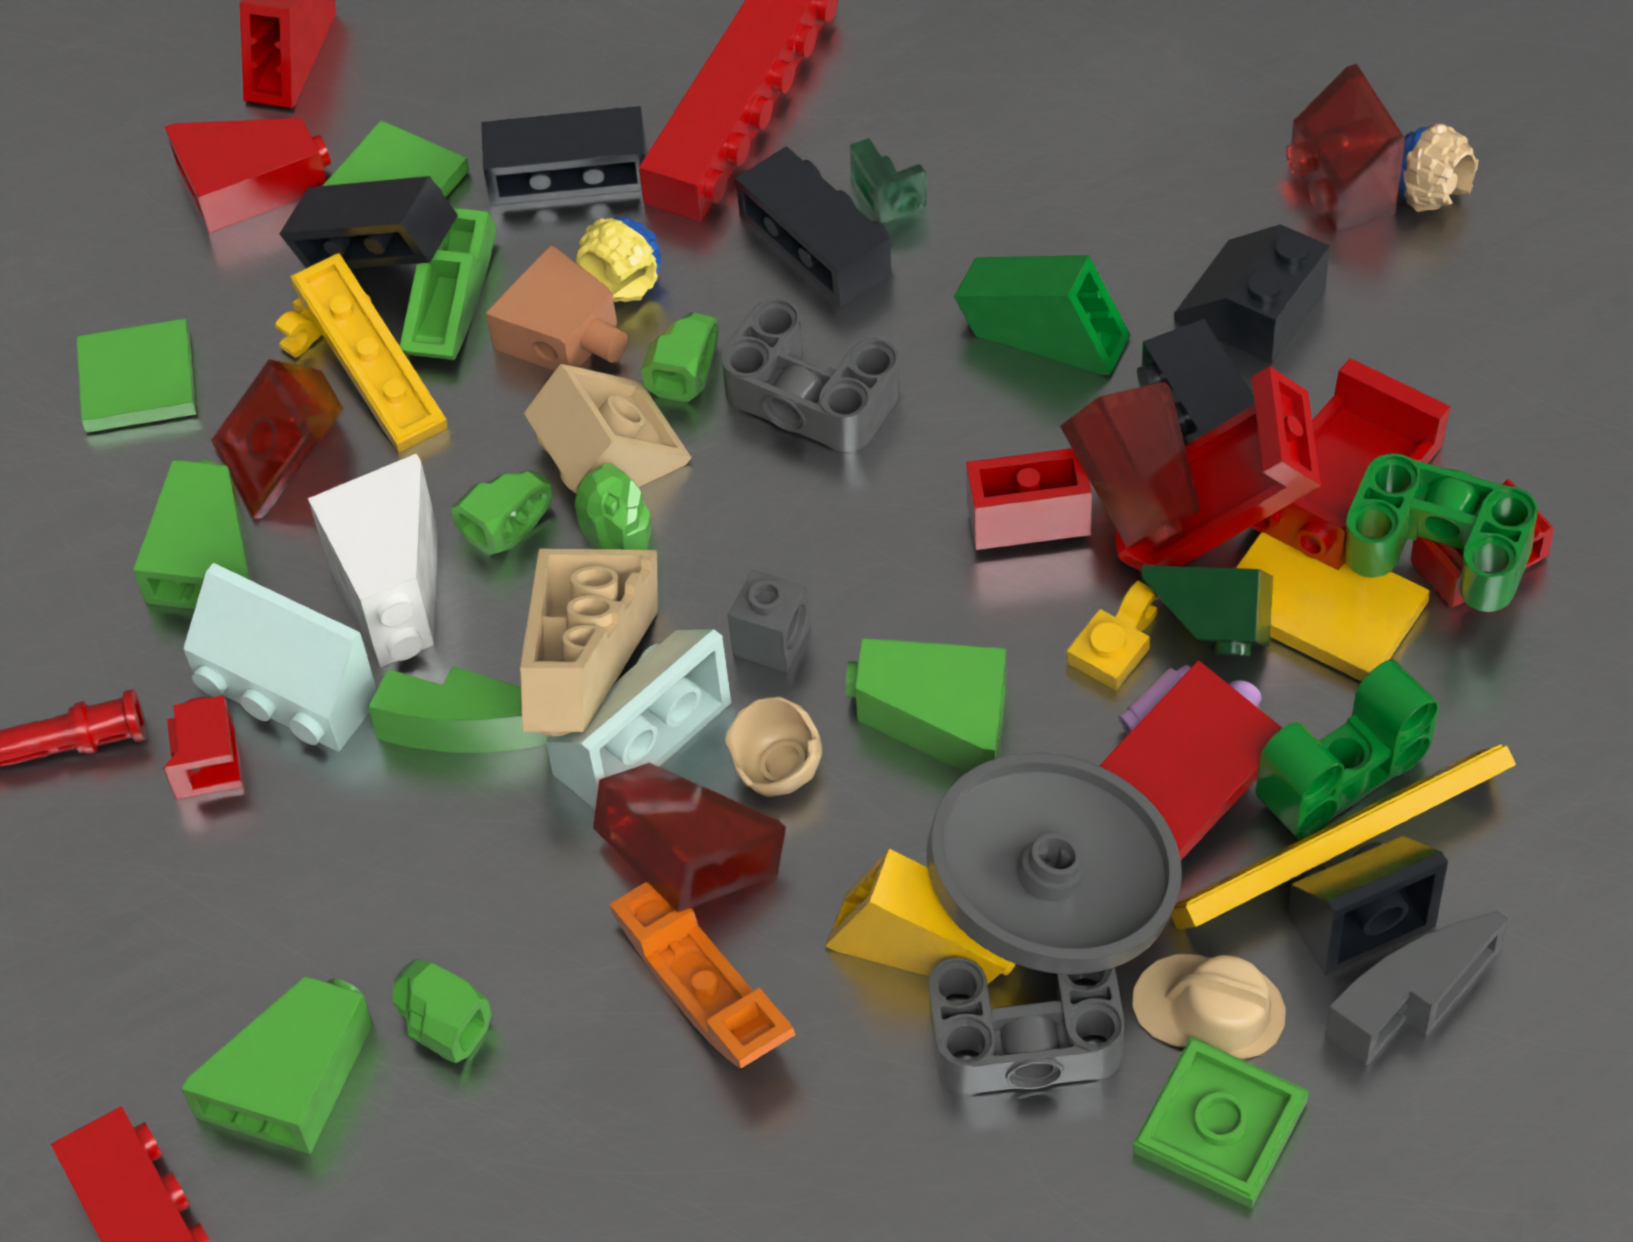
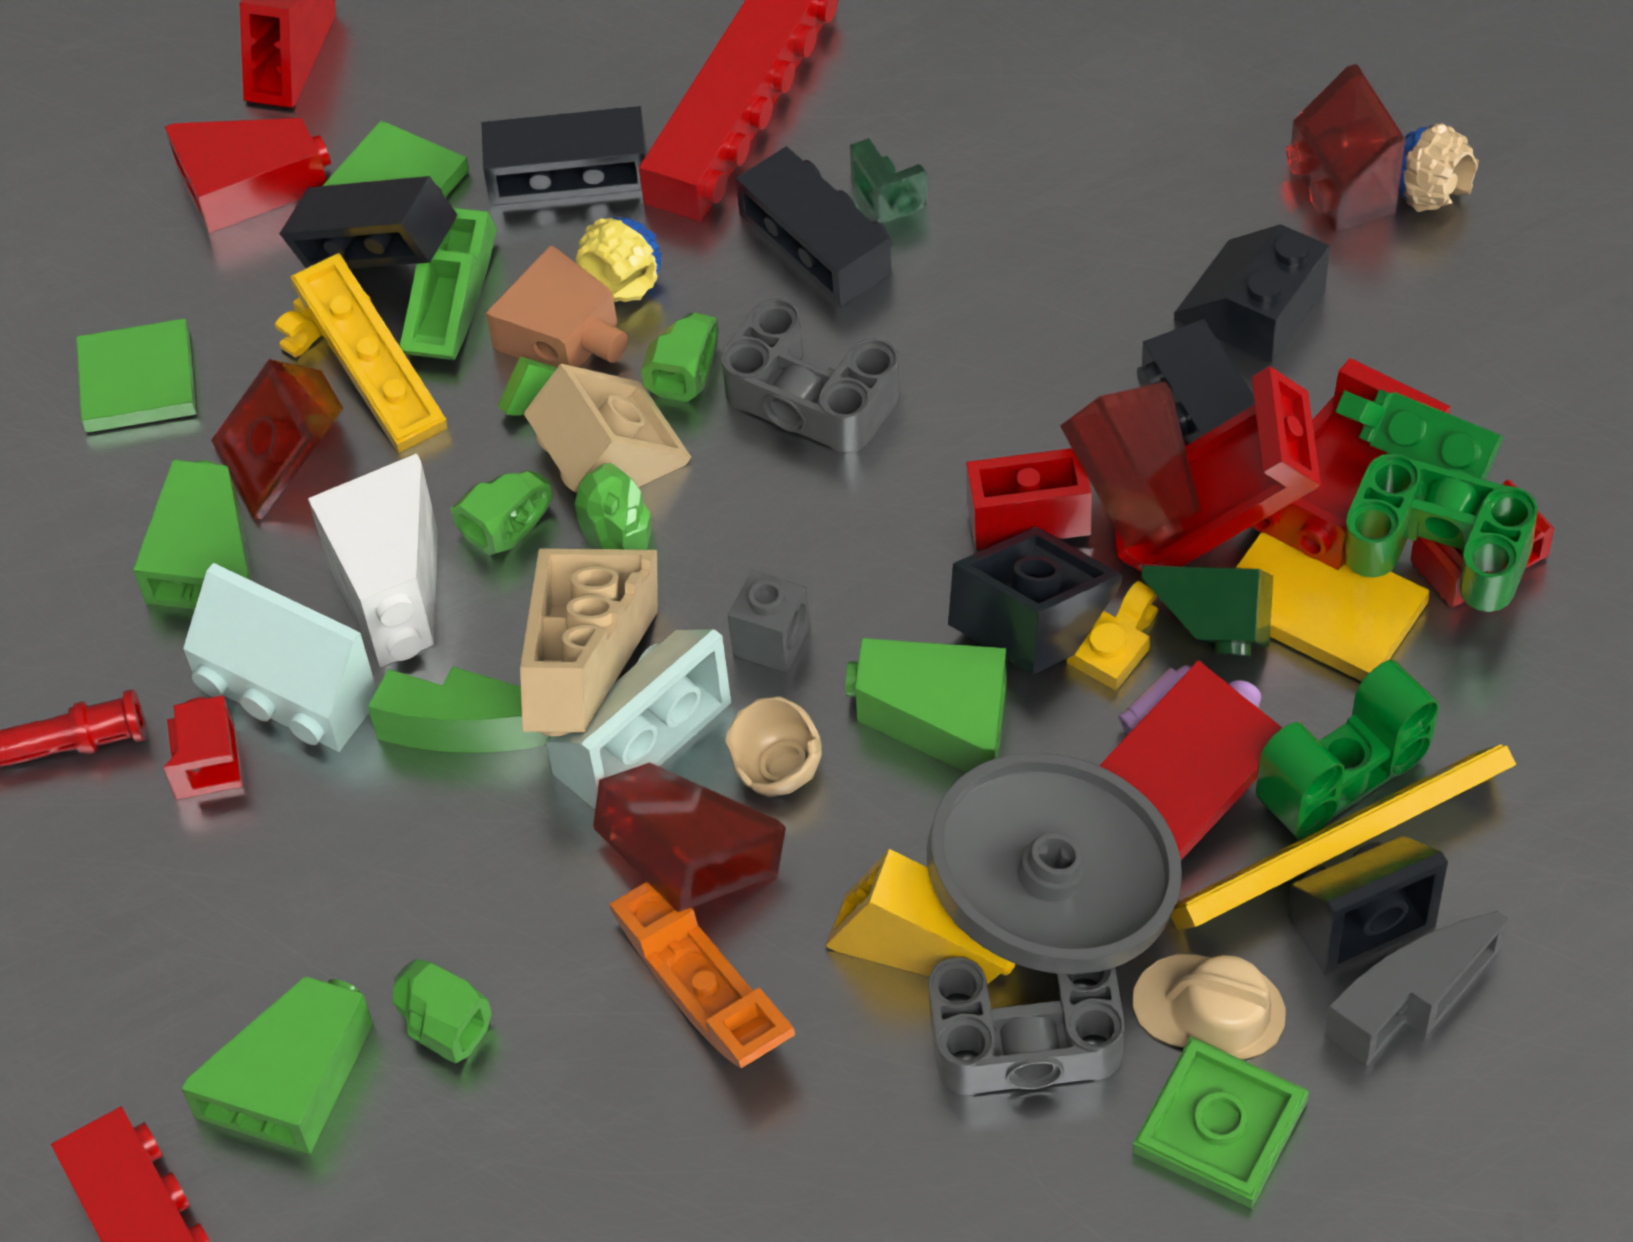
(524, 385): none -> bright green tile
(1030, 598): none -> black slope
(1045, 308): green slope -> none
(1422, 432): none -> green hinge

